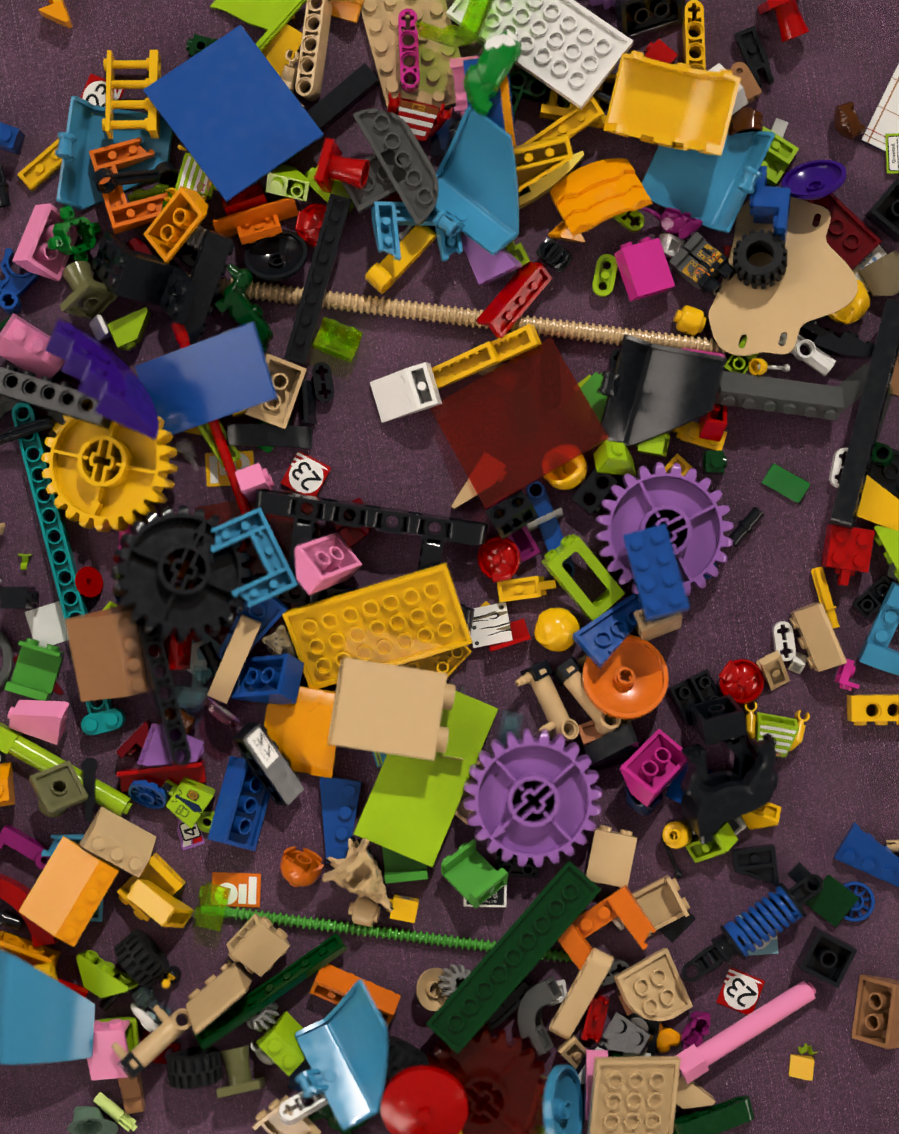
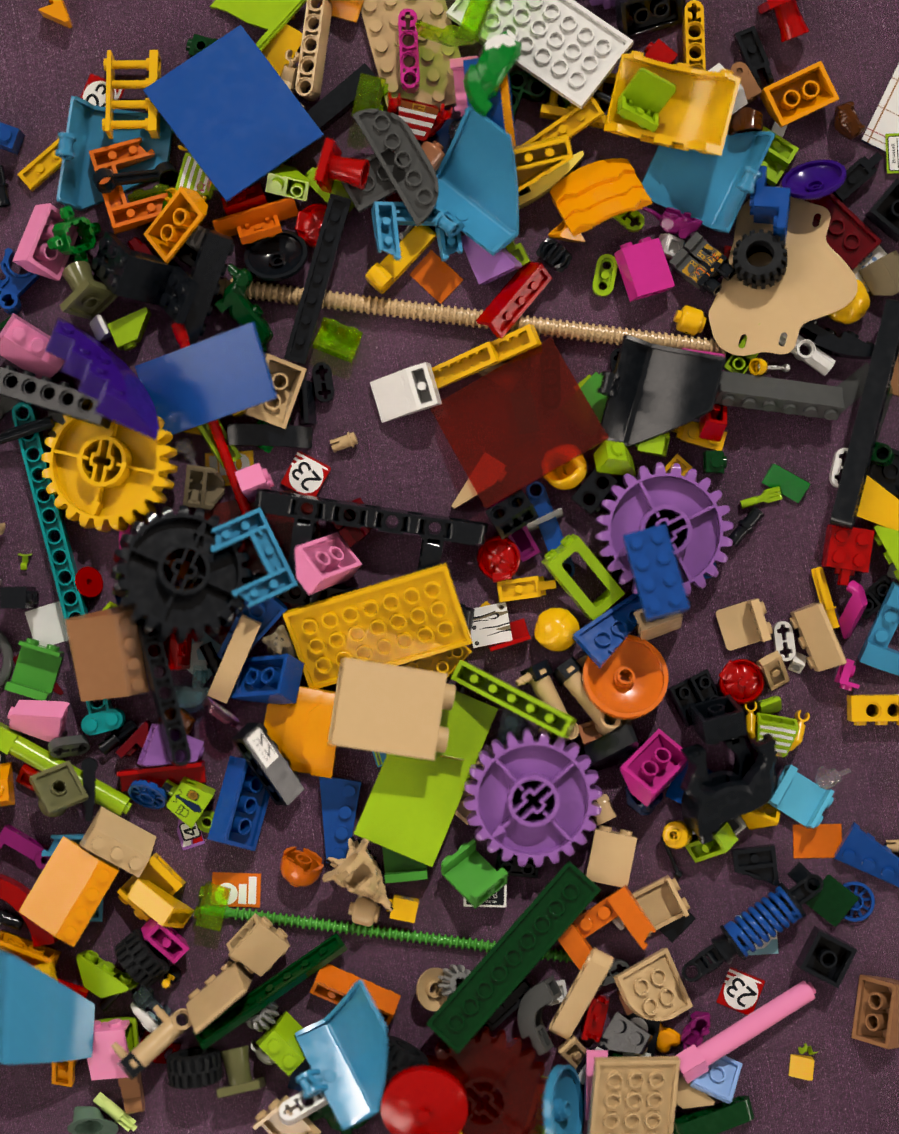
(24, 774): none -> red tile
(63, 1073): none -> light orange slope
(68, 746): none -> dark grey beam
(117, 737): none -> black axle
(165, 940): none -> dark pink brick
(202, 487): none -> dark tan slope
(344, 442): none -> tan pin
(369, 93): none -> clear neon green bracket
(434, 153): none -> nougat head
(436, 276): none -> orange sticker
(514, 699): none -> lime brick
(607, 810): none -> tan piece
(645, 99): none -> lime bracket
(720, 1079): none -> light blue tile
(744, 624): none -> tan bracket
(768, 495): none -> lime piece
(770, 705): none -> lime slope
(799, 94): none -> light orange slope
(800, 798): none -> medium azure panel
(817, 841): none -> orange sticker
(829, 778): none -> clear piece
(853, 609): none -> dark pink piece
(858, 175): none -> black hinge

